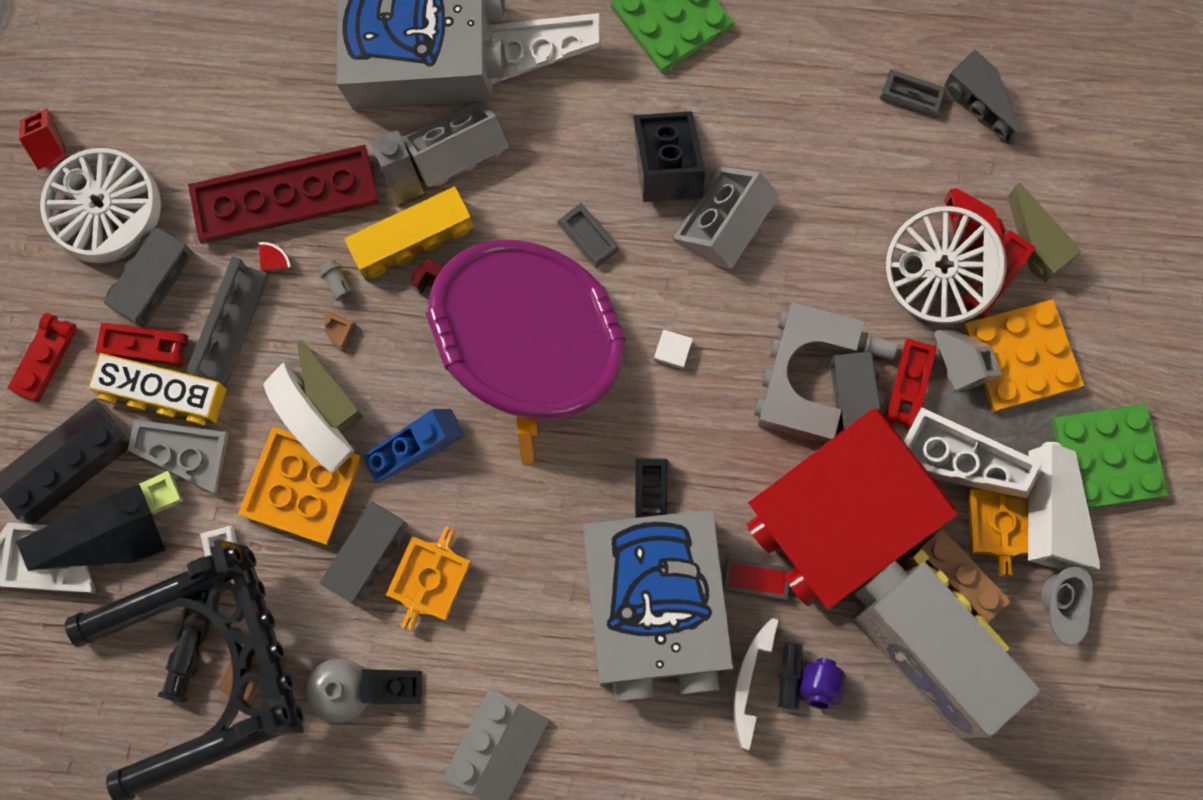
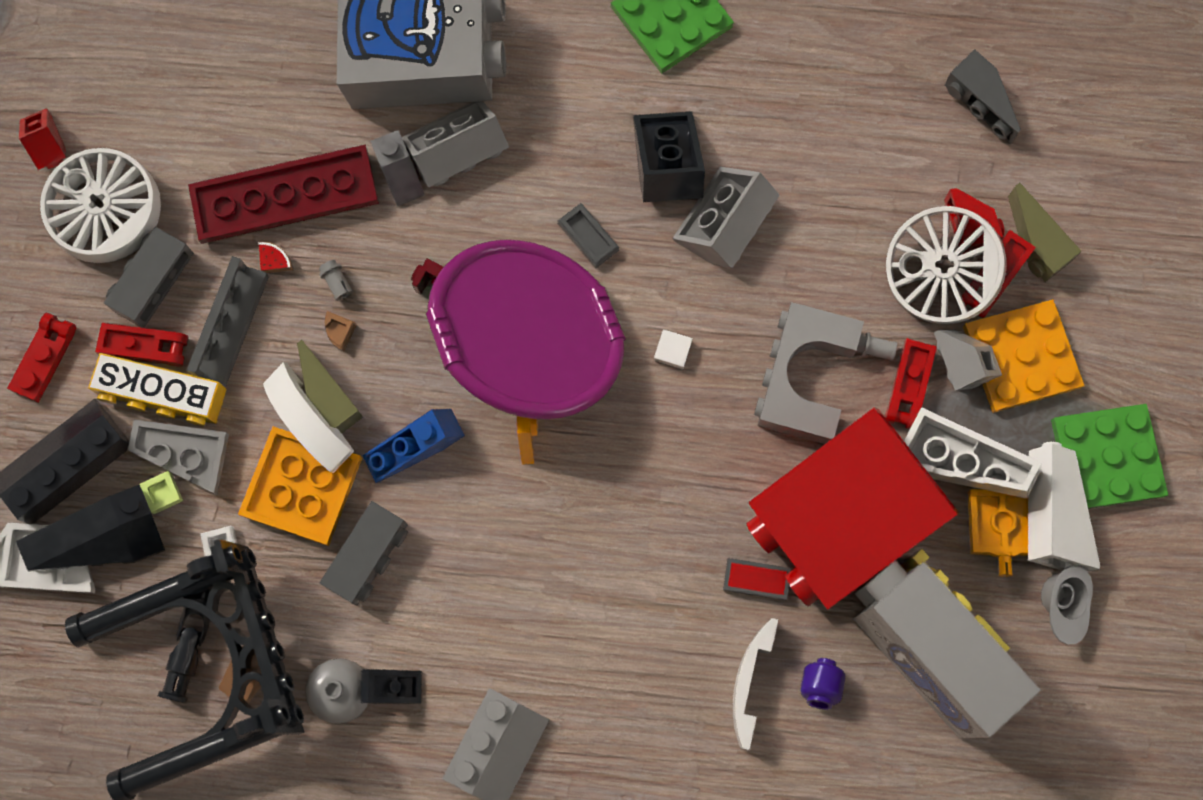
(409, 233): yellow brick -> none
(428, 578): light orange plate -> none
(546, 41): white wing -> none
(640, 463): black slope -> none
(657, 603): brick -> none
(790, 676): black axle -> none
(855, 386): dark grey brick -> none
(911, 98): dark grey tile -> none
(964, 575): medium nougat brick -> none

